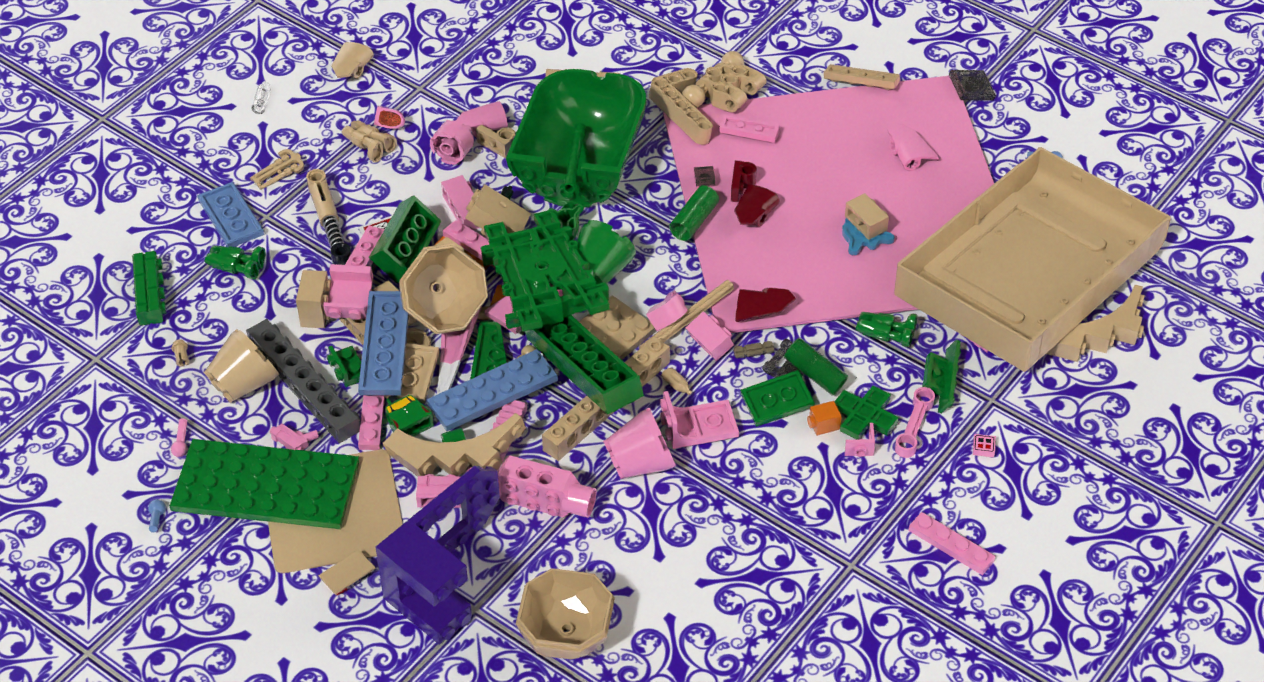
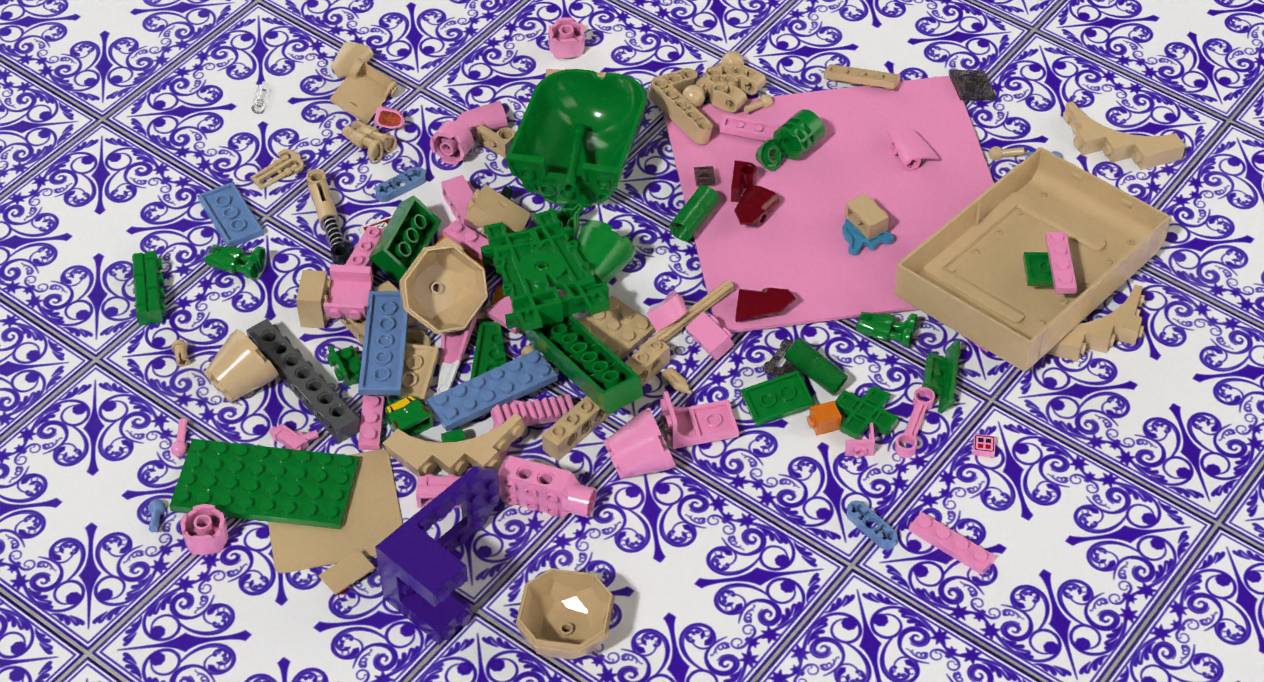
(204, 530): none -> bright pink brick
(363, 91): none -> tan door
(412, 178): none -> medium blue beam
(534, 412): none -> bright pink gear
(566, 38): none -> bright pink brick
(753, 349): dark tan axle -> none
(764, 101): none -> tan bar
(791, 139): none -> green cylinder
(873, 533): none -> medium blue beam
(998, 153): none -> tan bar
(1037, 269): none -> green plate
(1060, 263): none -> bright pink plate
(1118, 146): none -> tan arch

